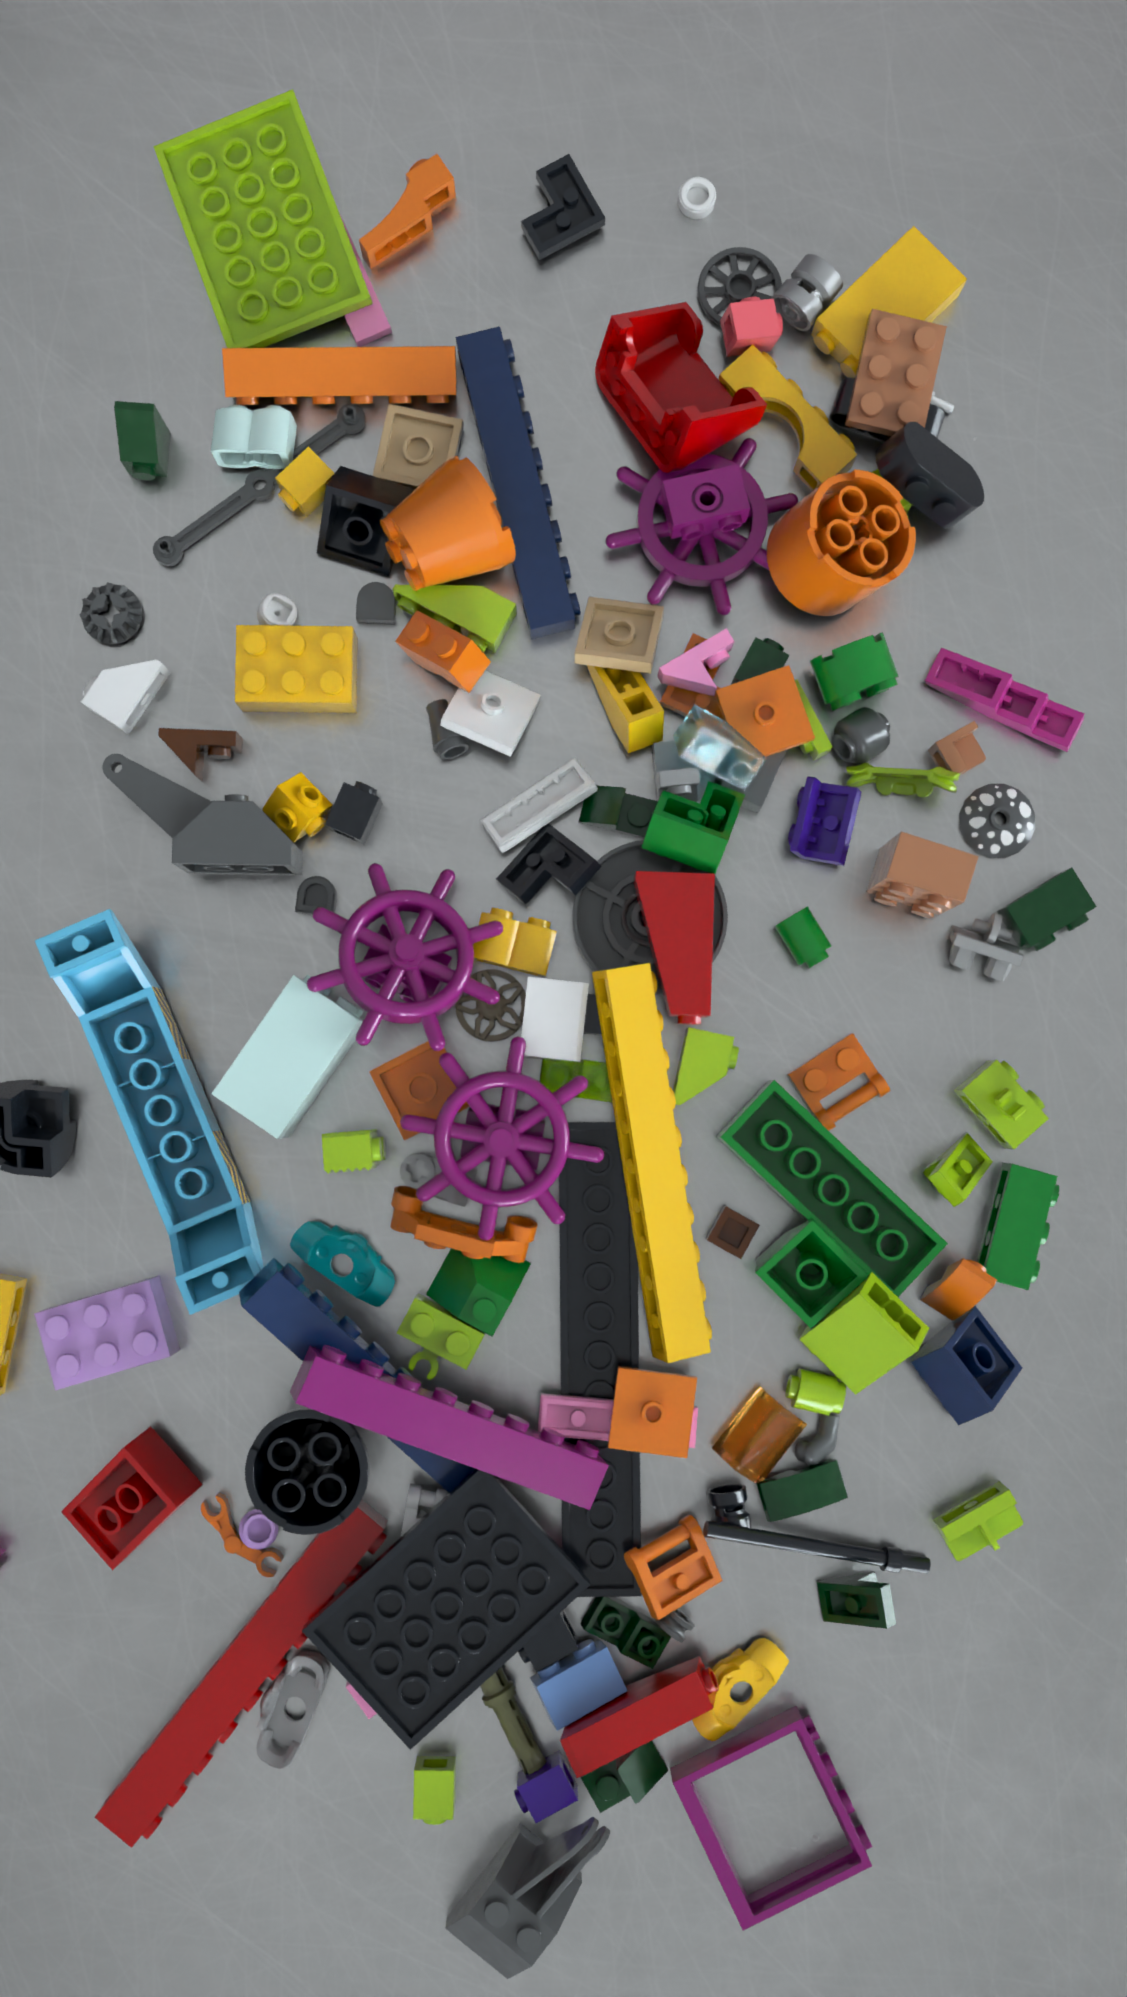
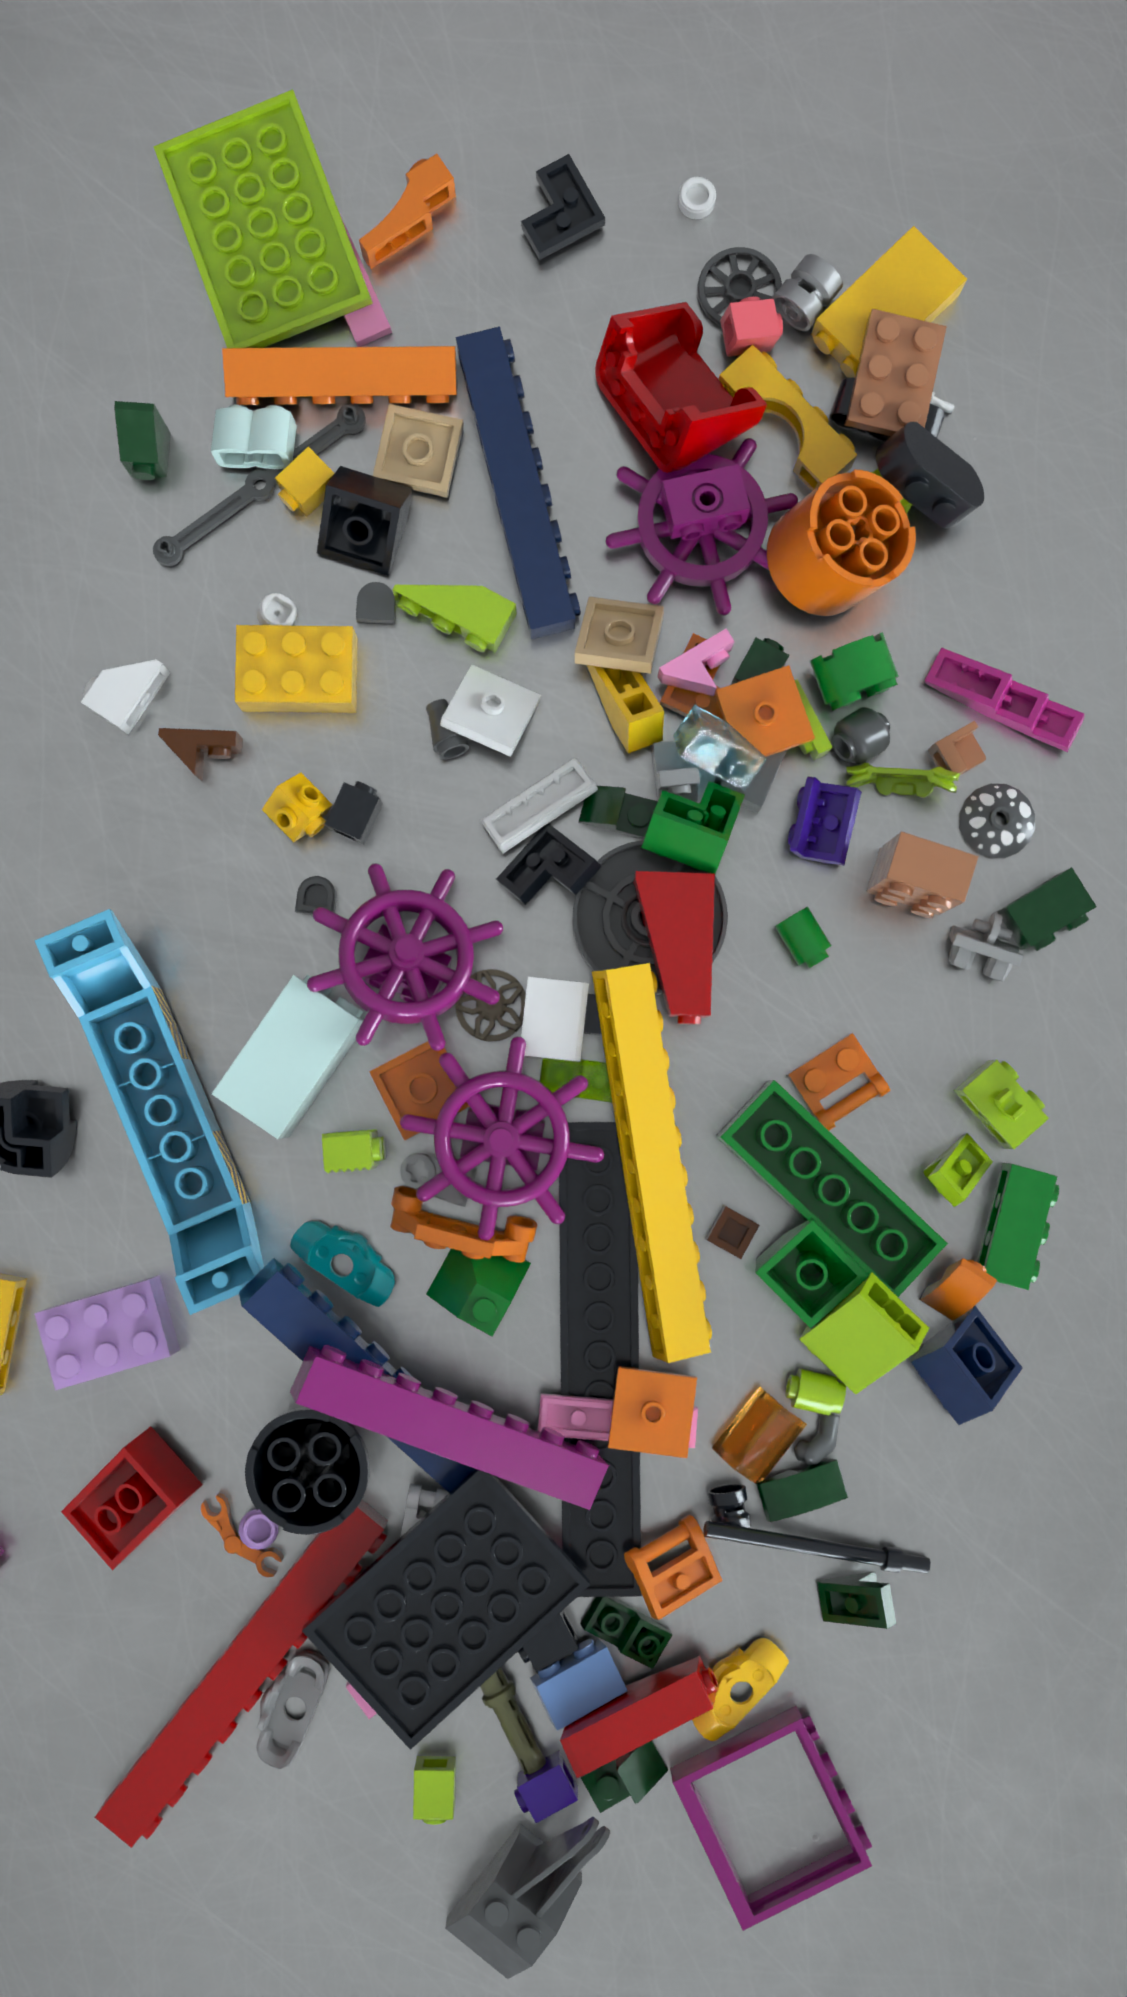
(123, 624): dark grey gear -> none
(207, 834): dark grey slope -> none
(439, 1335): lime brick -> none
(443, 651): orange brick -> none
(448, 528): orange cone -> none
(519, 946): yellow brick -> none
(676, 1624): dark grey bush -> none
(702, 1062): lime slope -> none
(979, 1521): lime panel -> none

